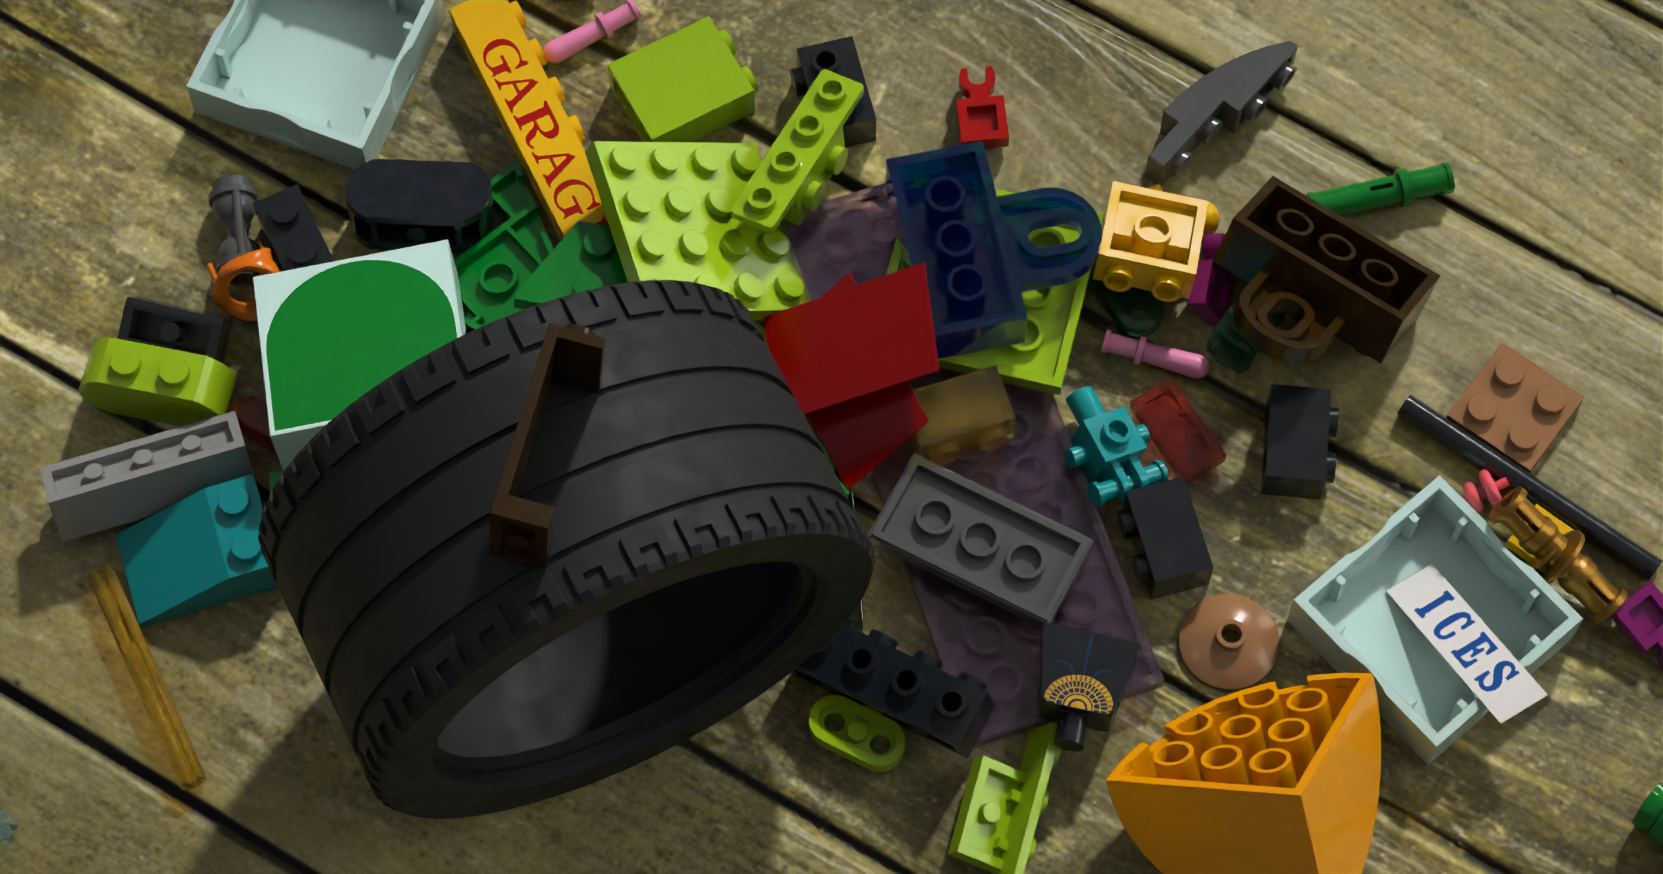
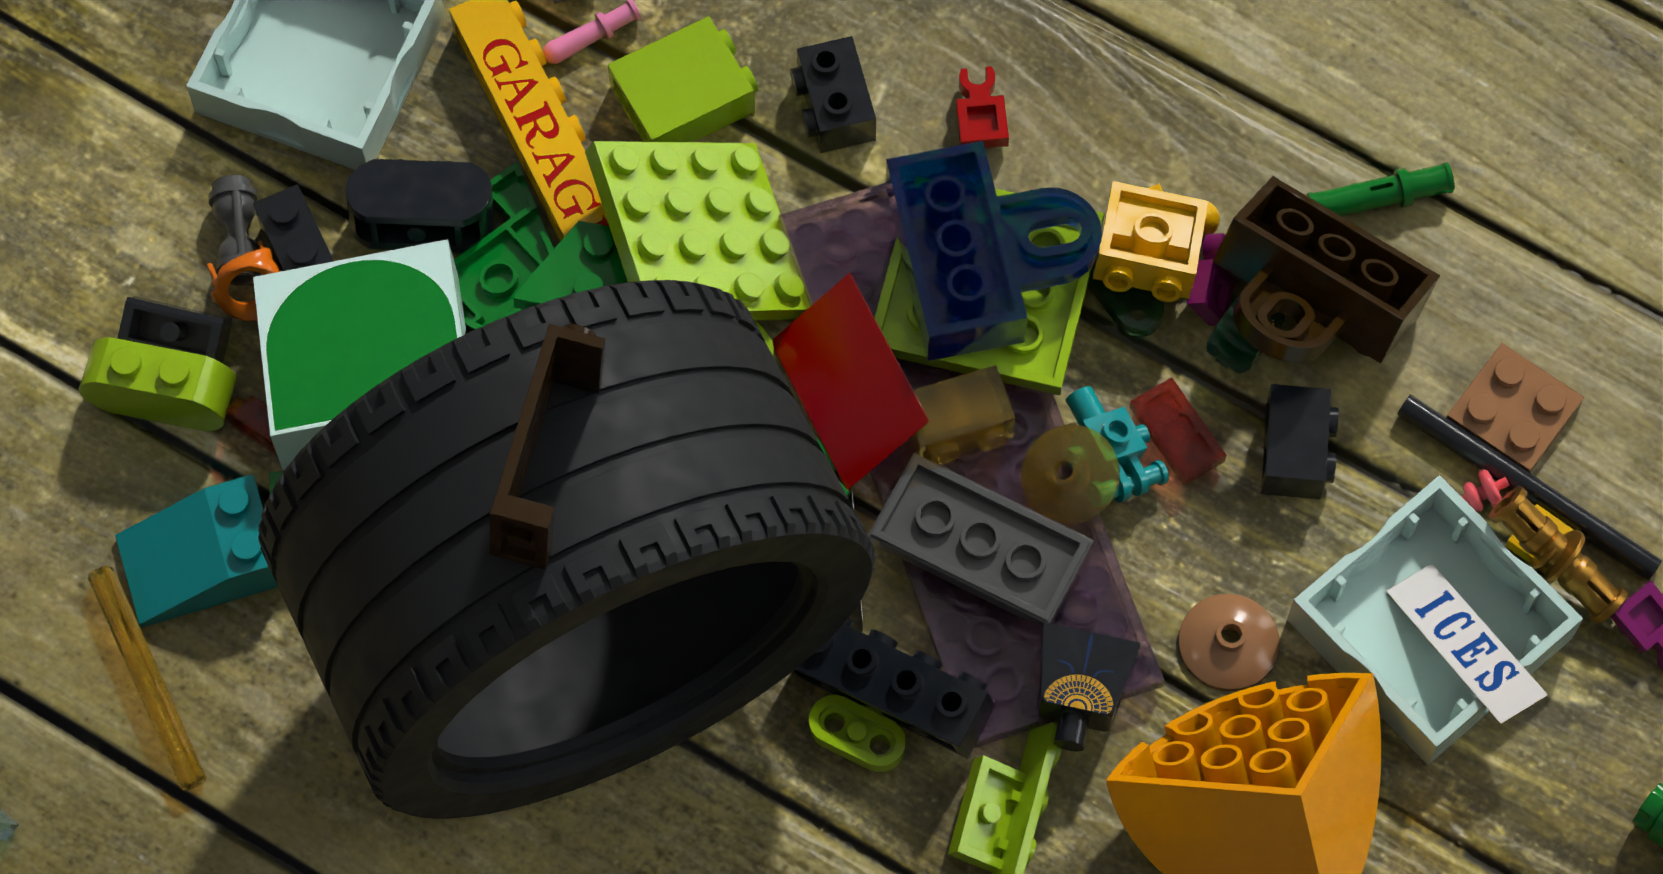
(143, 475): light grey brick -> none
(802, 157): lime bracket -> none
(855, 339): red sticker -> none
(1086, 490): none -> clear yellow dish
(1166, 538): black brick -> none
(1172, 359): bright pink piece -> none
(1222, 97): dark grey slope -> none

